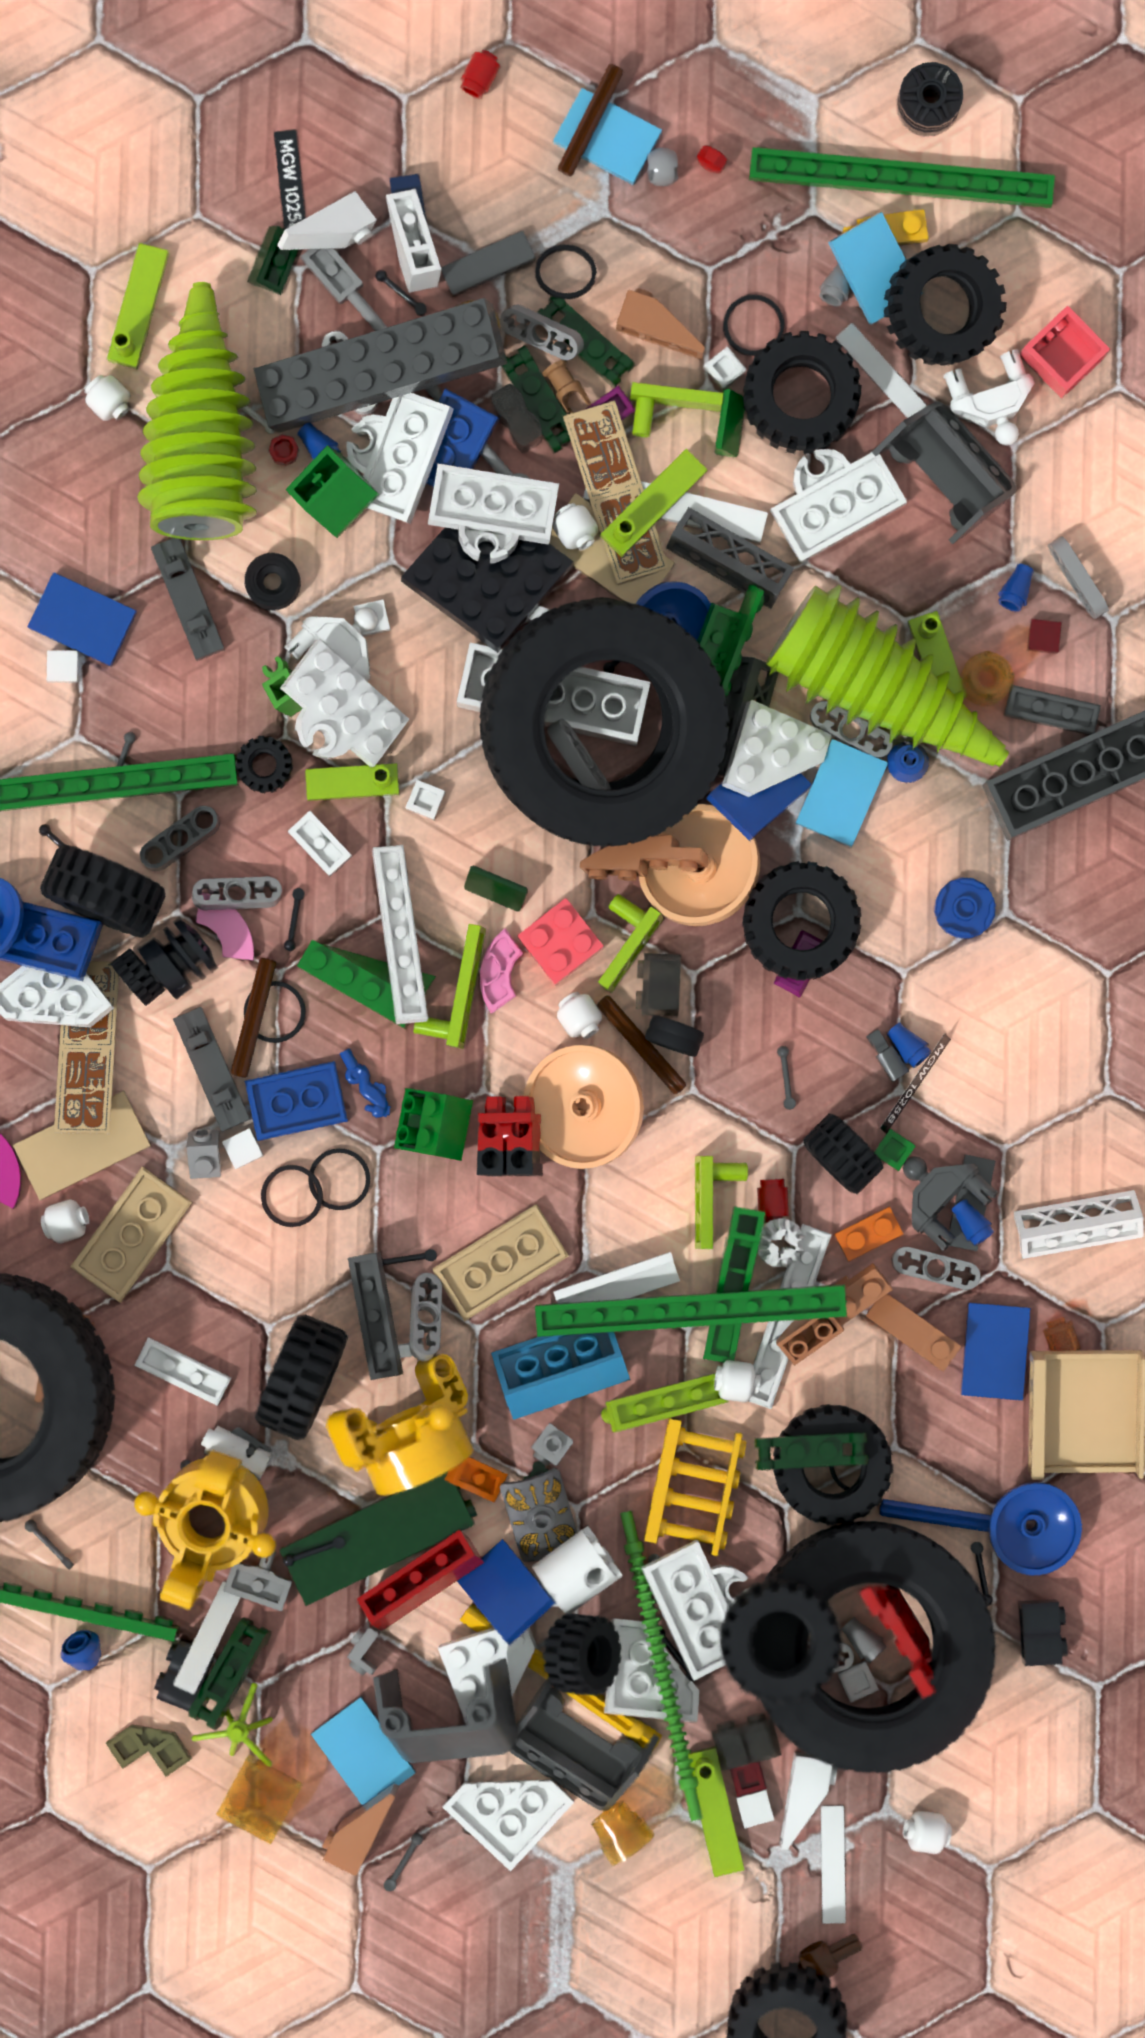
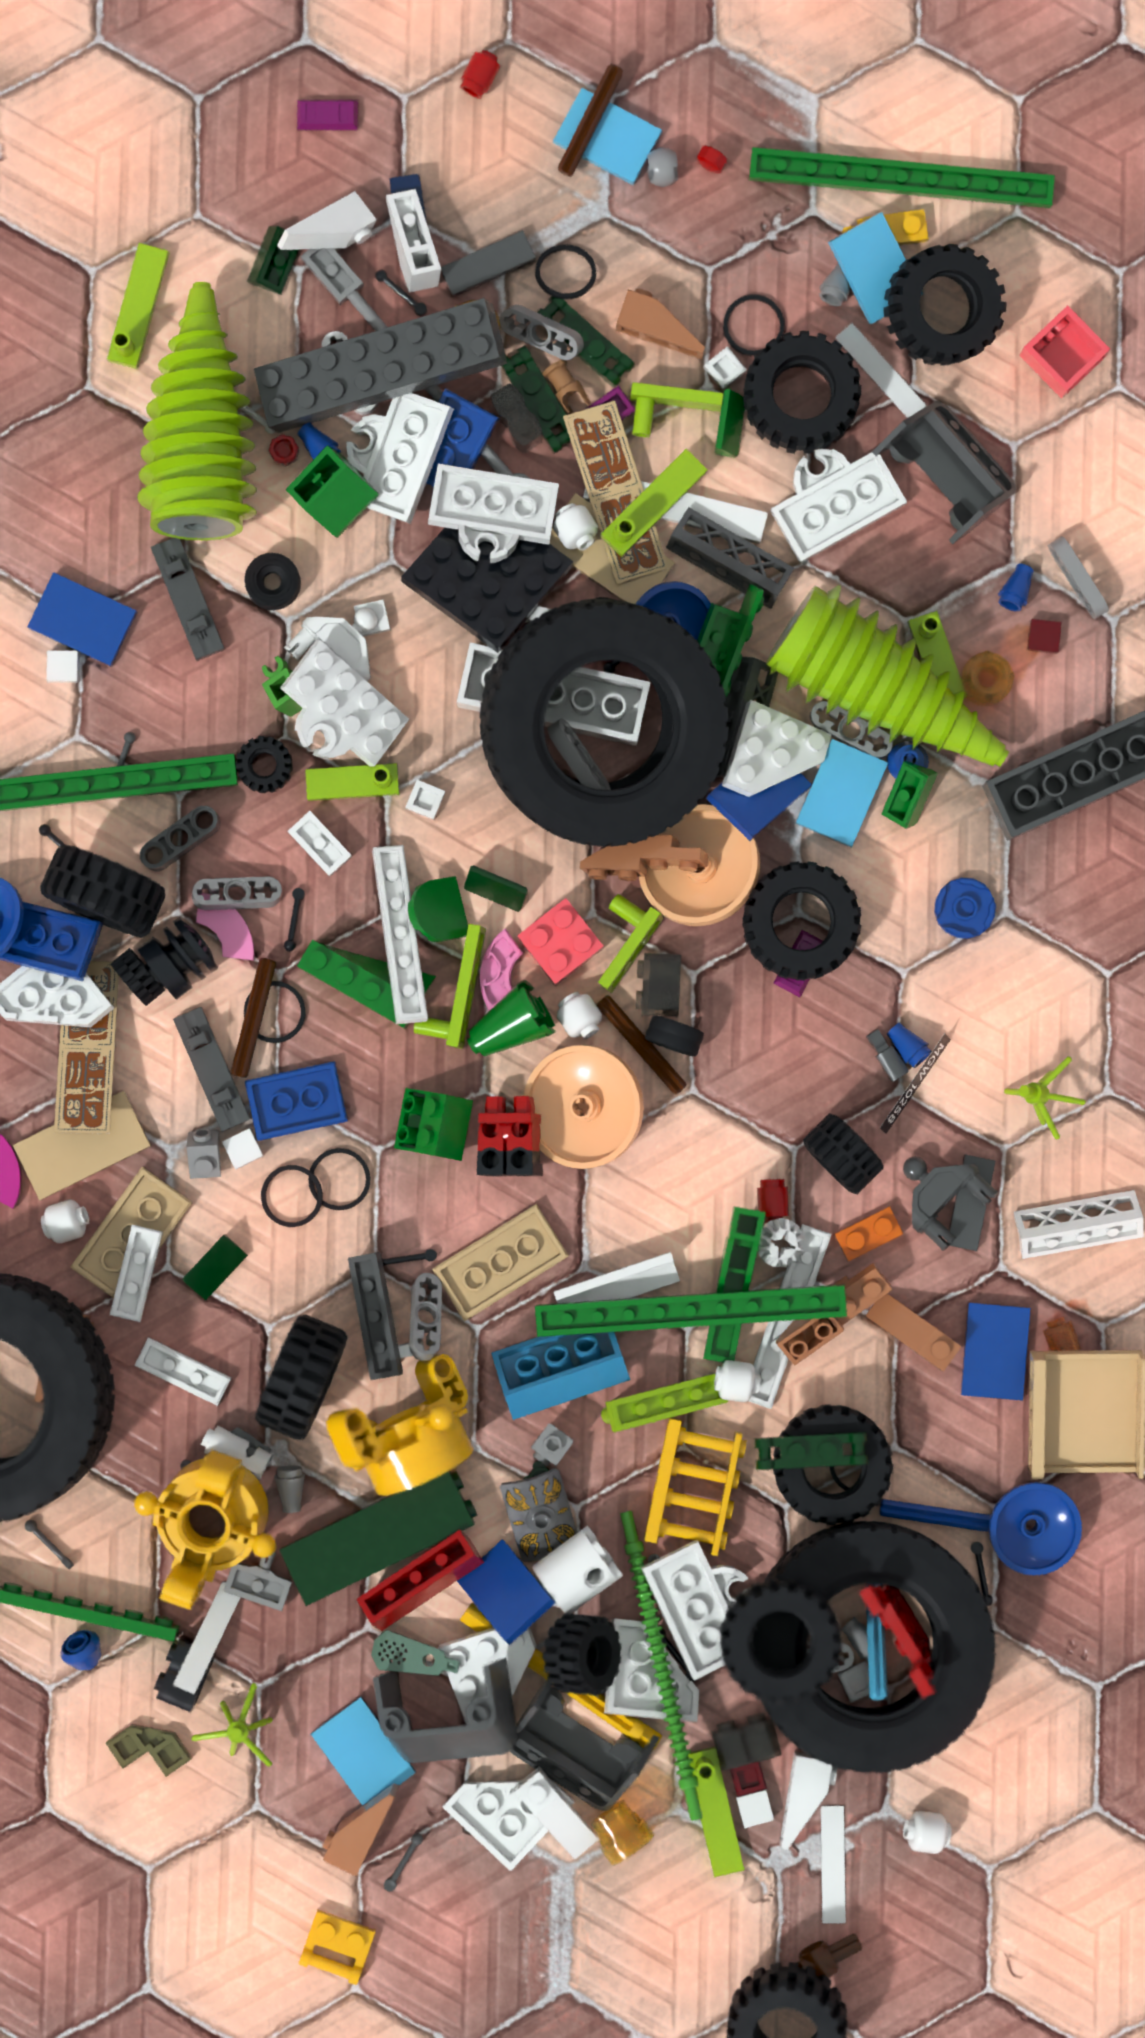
(107, 398): white head -> none
(136, 1273): none -> white tile
(214, 1267): none -> dark green slope
(229, 1673): dark green plate -> none
(259, 1799): clear yellow brick -> none
(289, 177): black sticker -> none
(290, 1487): none -> light grey cone
(327, 114): none -> magenta tile
(338, 1542): black hinge -> none
(339, 1936): none -> yellow plate
(363, 1640): light grey bracket -> none
(374, 1093): blue animal -> none
(415, 1655): none -> sand green piece
(438, 910): none -> green tile
(477, 1478): orange plate -> none
(512, 1022): none -> green cone
(555, 1812): none -> white slope
(705, 1174): lime piece -> none
(789, 1103): dark grey hinge -> none
(876, 1655): none -> medium azure axle
(894, 1149): green plate -> none
(909, 794): none -> green slope
(934, 81): black wheel -> none
(956, 1281): light grey beam -> none
(972, 1222): blue cone -> none
(995, 404): white connector -> none
(1039, 1094): none -> lime plant
(1041, 1632): black brick -> none
(1052, 710): dark grey tile -> none

